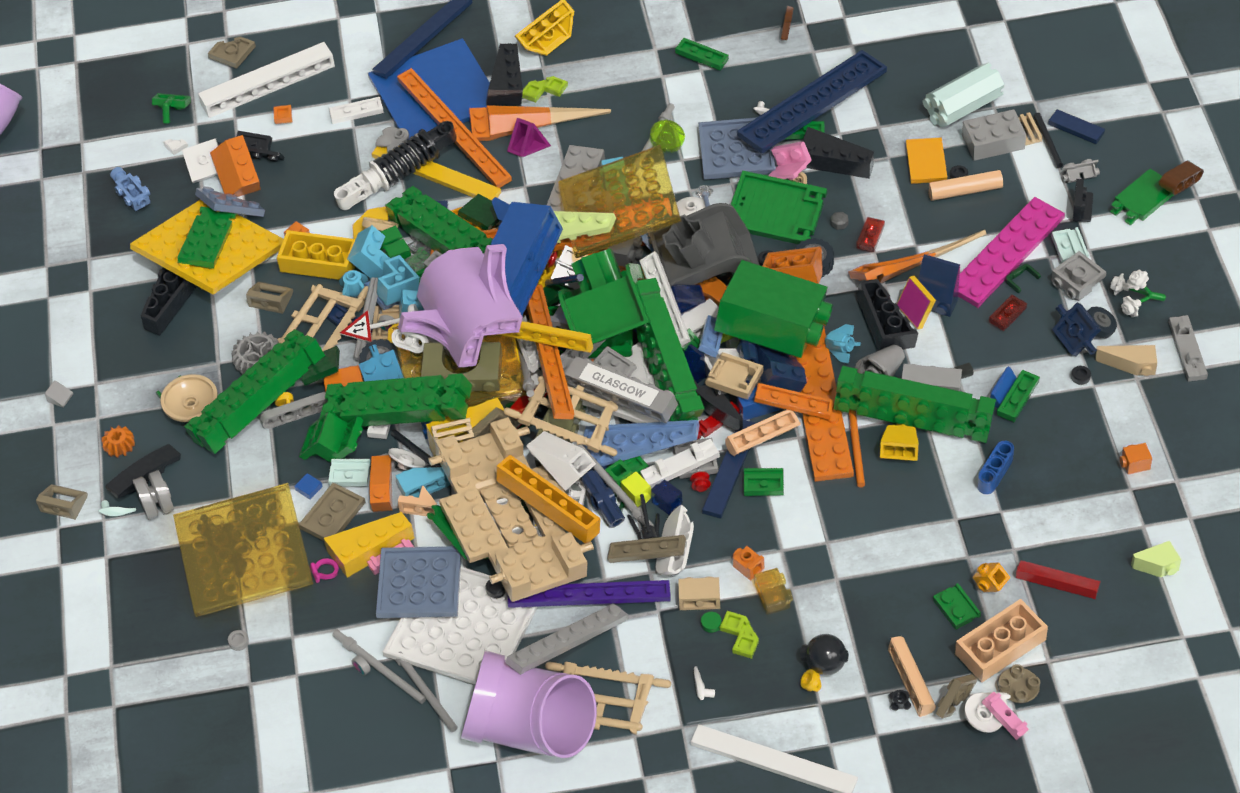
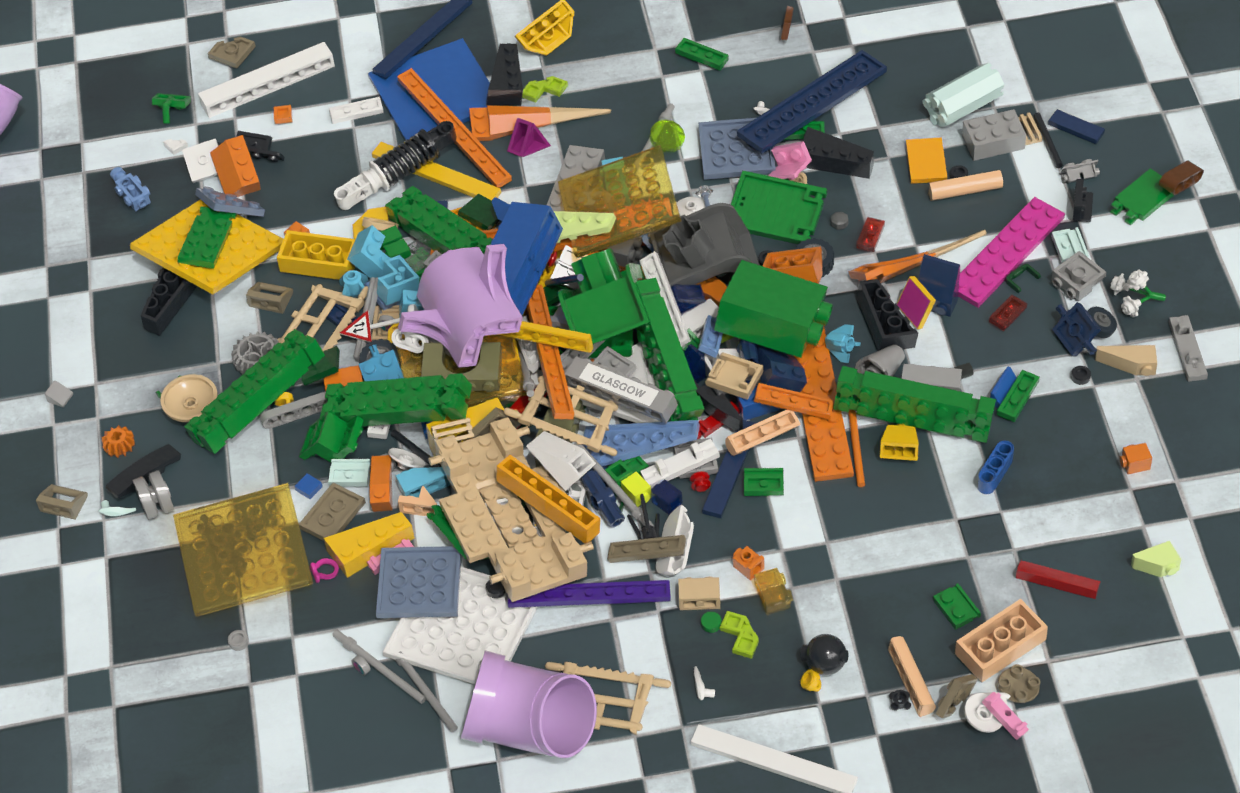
(392, 137): light grey plate -> none
(566, 639): light grey plate -> none
(991, 577): light orange brick -> none

